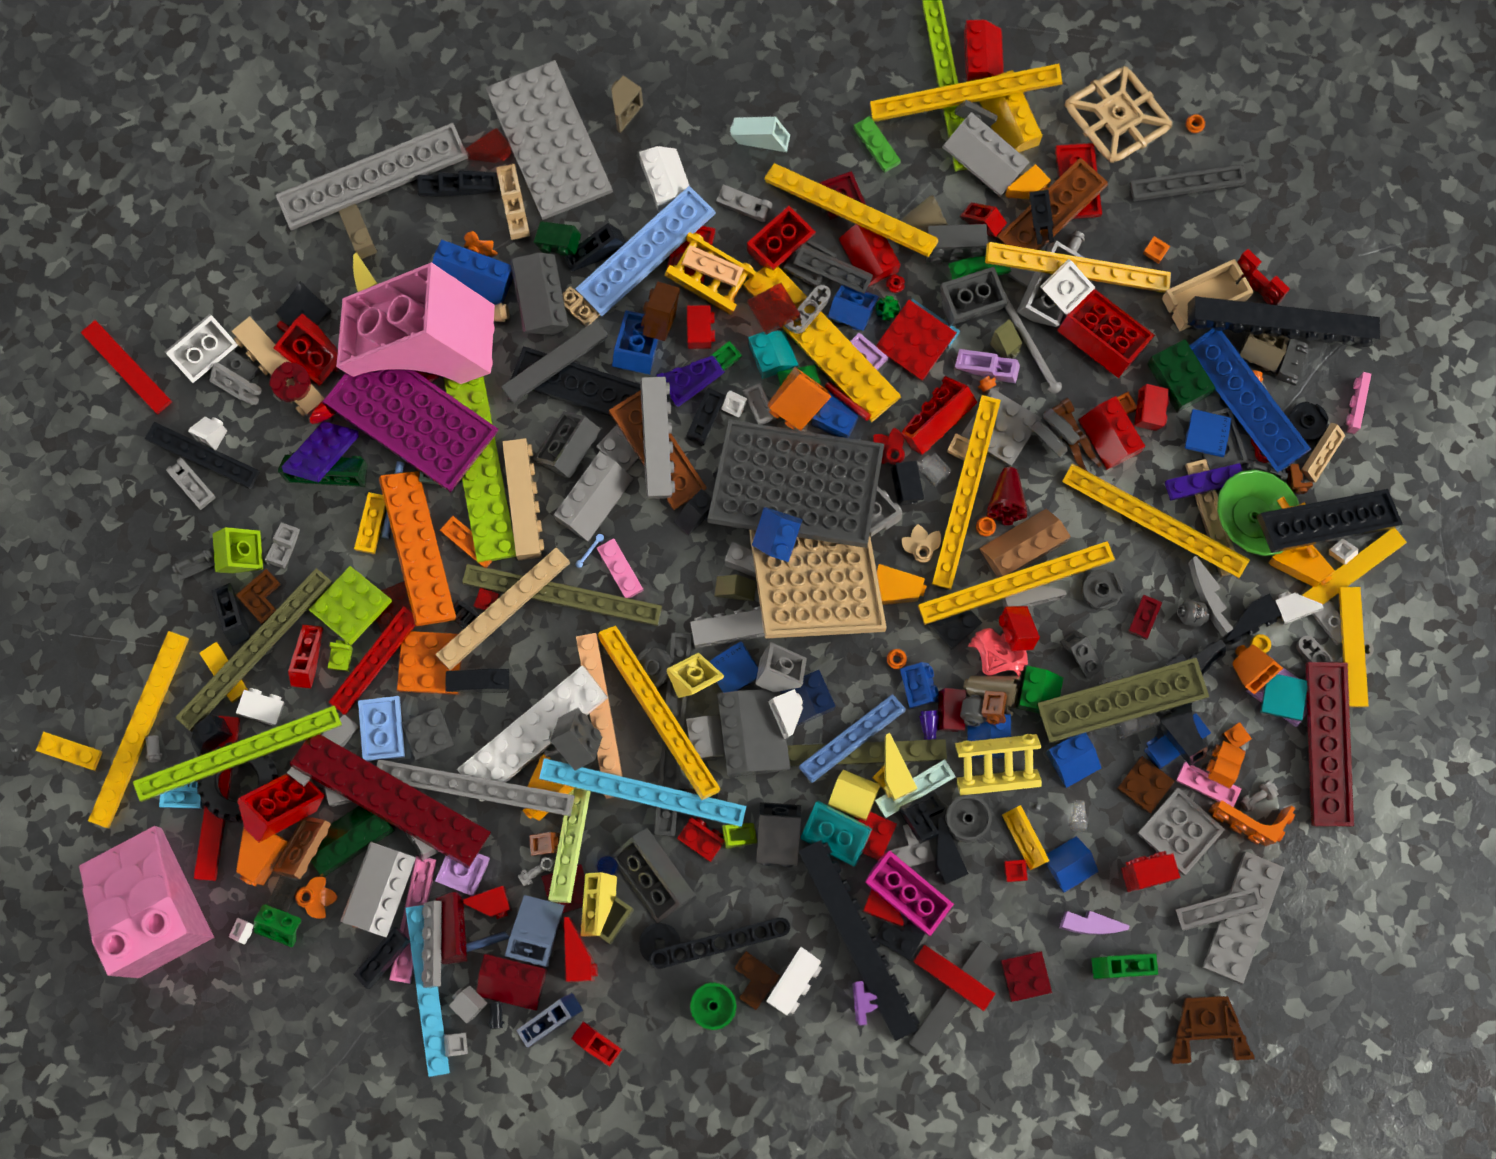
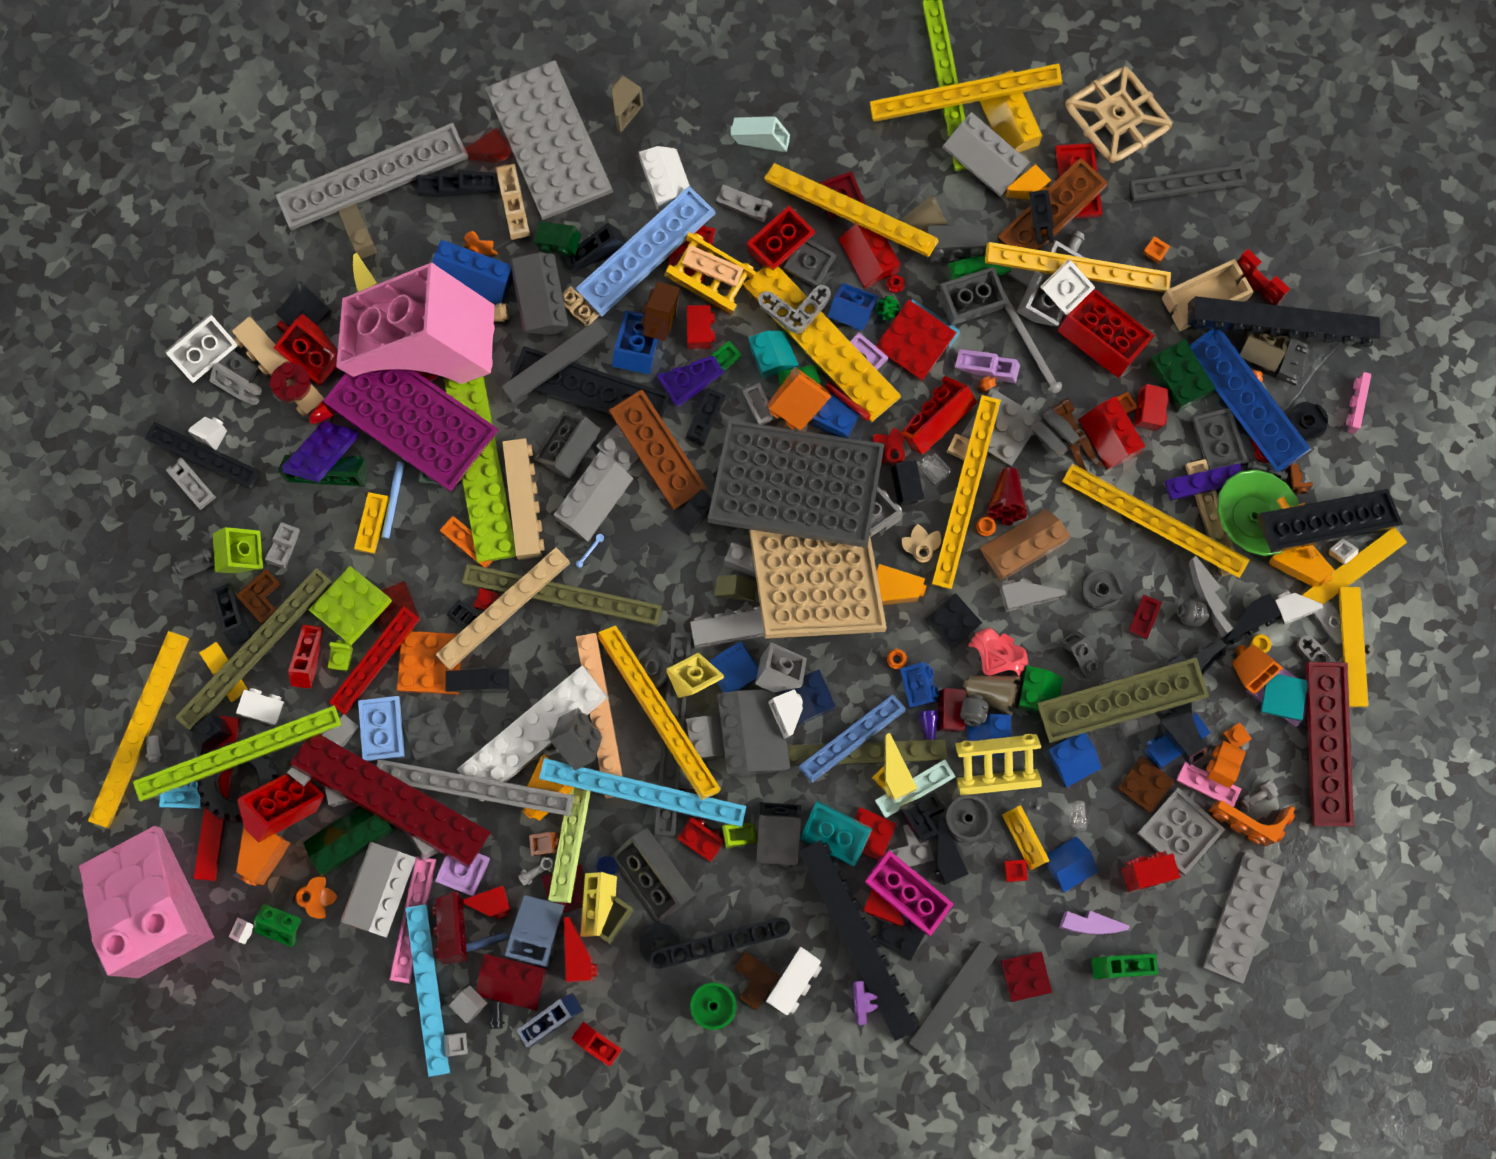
(69, 751): yellow plate -> none
(126, 367): red tile -> none
(302, 847): medium nougat plate -> none
(381, 958): black plate -> none
(417, 548): orange plate -> none
(432, 944): light grey plate -> none
(620, 569): bright pink plate -> none
(656, 437): light grey brick -> none
(734, 404): white plate -> none
(773, 308): clear red plate -> none
(777, 534): blue slope -> none
(833, 268): dark grey plate -> none
(854, 795): light yellow slope -> none
(877, 144): bright green plate -> none
(954, 977): red slope -> none
(982, 50): red slope -> none
(984, 115): dark grey plate -> none
(984, 214): red slope -> none
(994, 707): dark orange bracket -> none
(1006, 340): olive slope -> none
(1016, 582): yellow plate -> none
(1019, 628): red brick -> none
(1198, 119): orange plate -> none
(1208, 433): blue slope -> none
(1209, 1019): reddish brown wing -> none
(1219, 909): light grey plate -> none
(1323, 452): tan plate -> none

